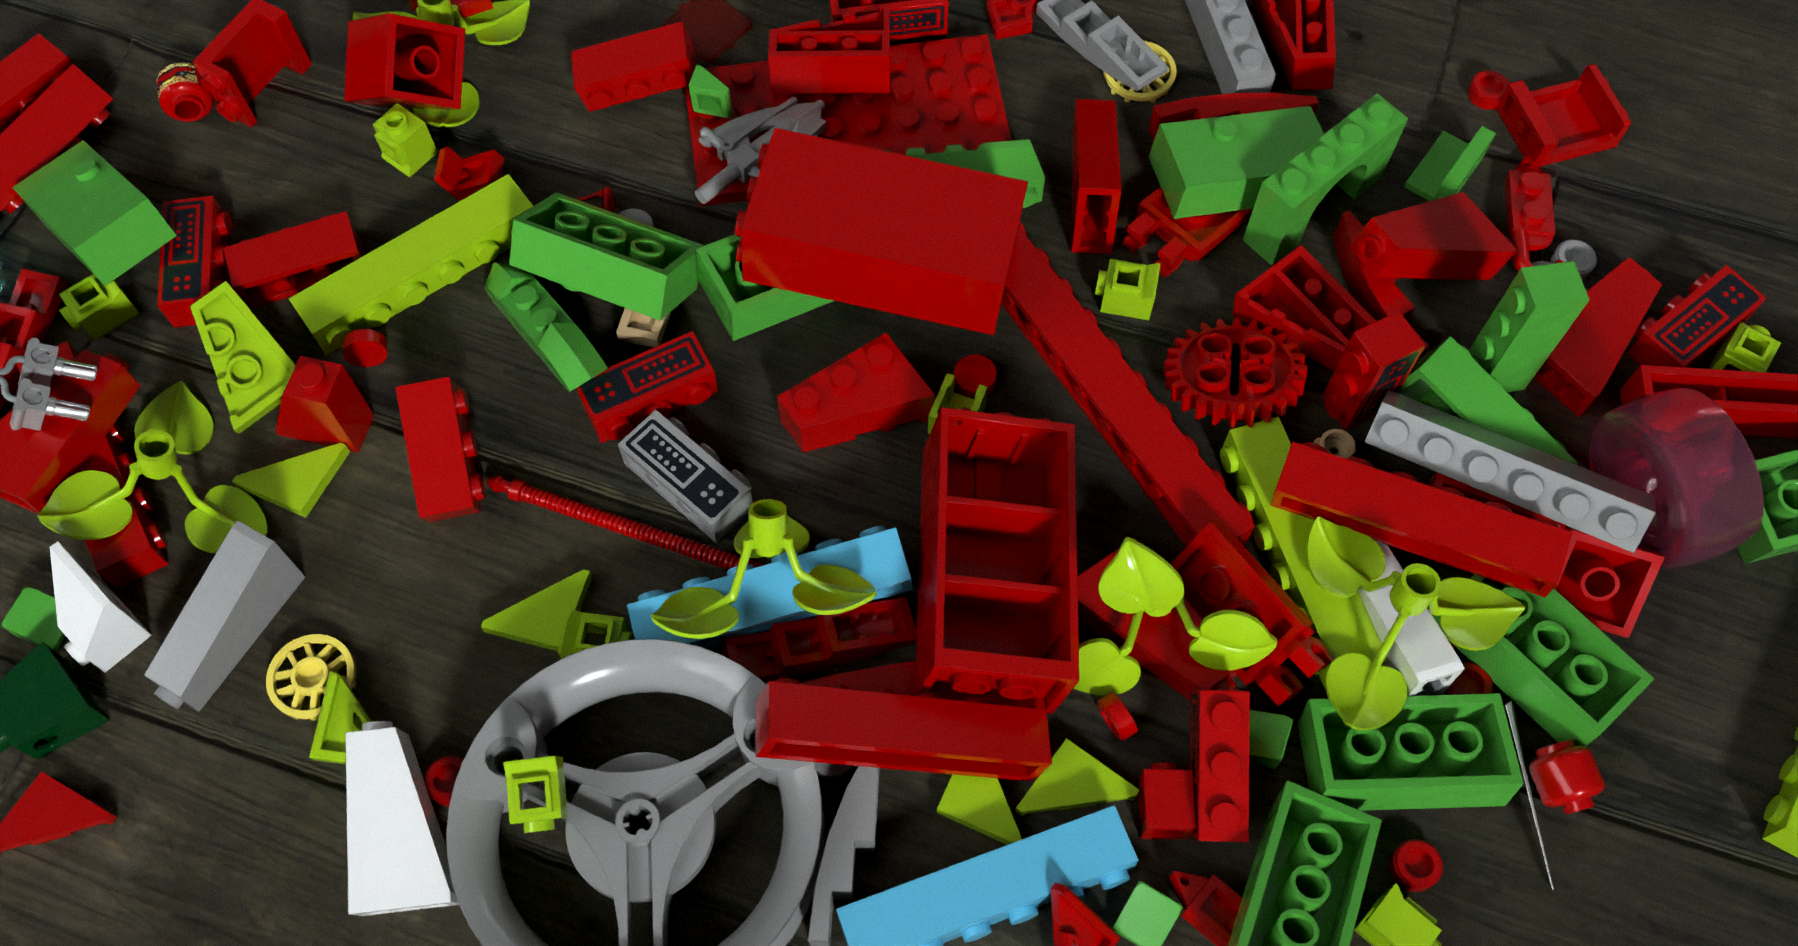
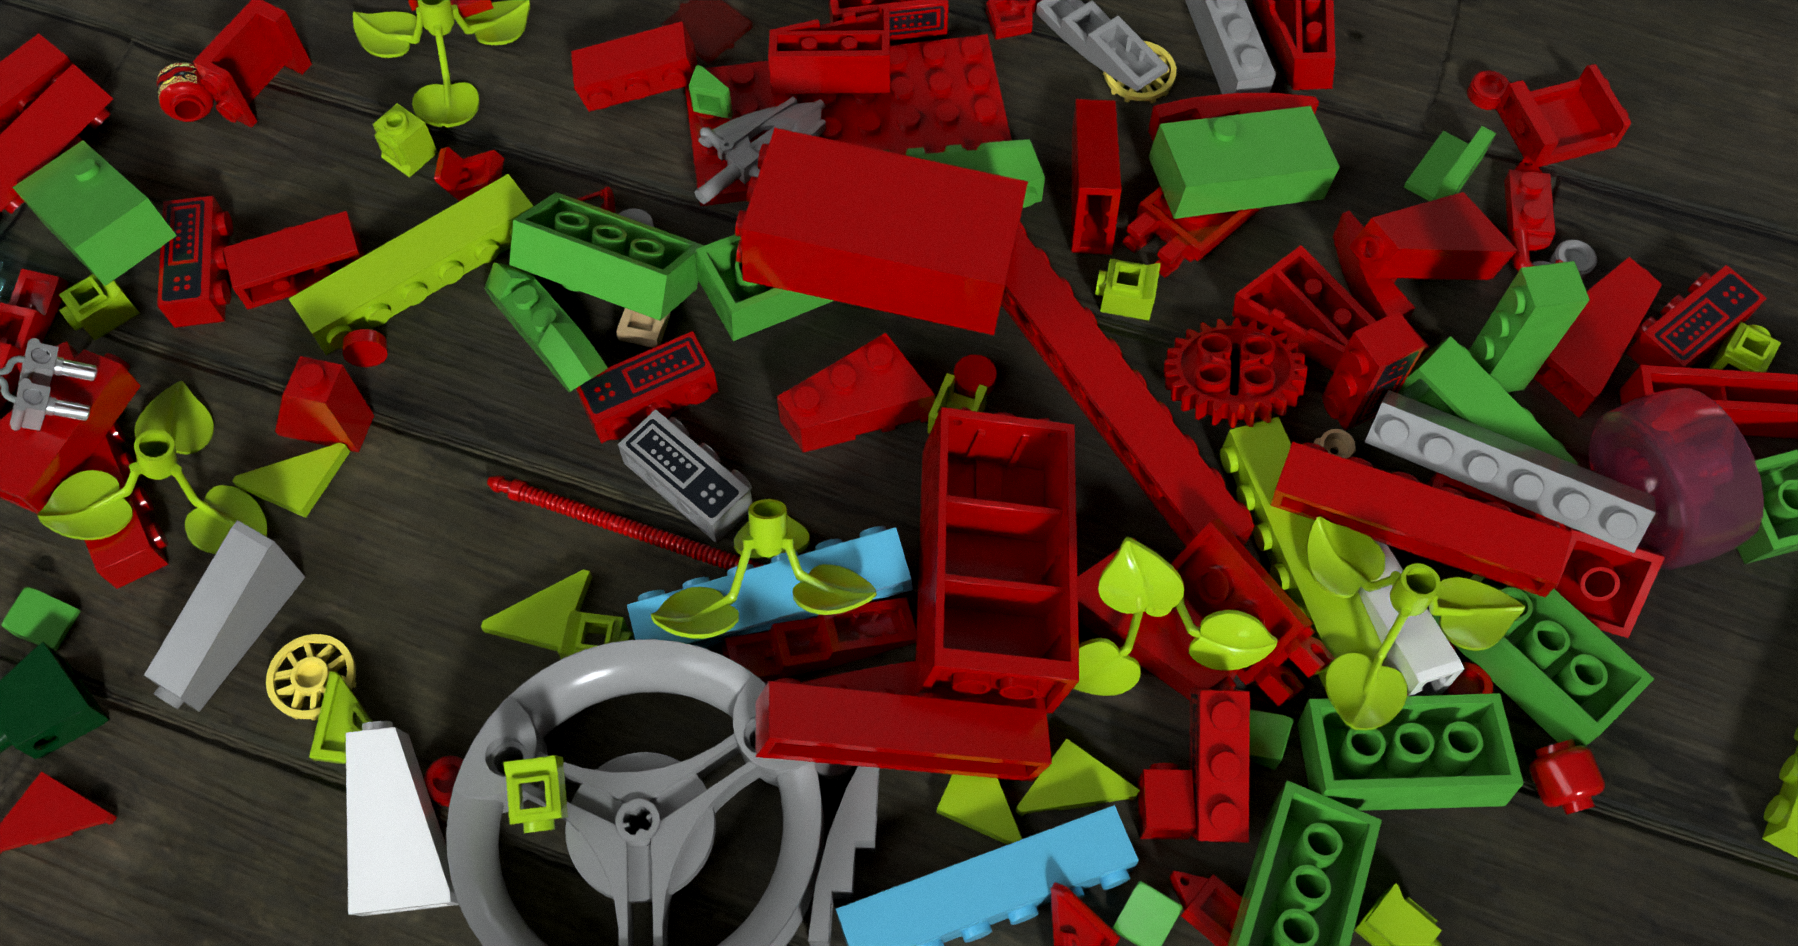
(91, 613): white slope -> none
(244, 355): lime wing -> none
(404, 63): red slope -> none
(440, 449): red wedge -> none
(1117, 716): red tile -> none
(1347, 155): bright green arch -> none
(1415, 865): red tile -> none
(1513, 722): white sticker -> none

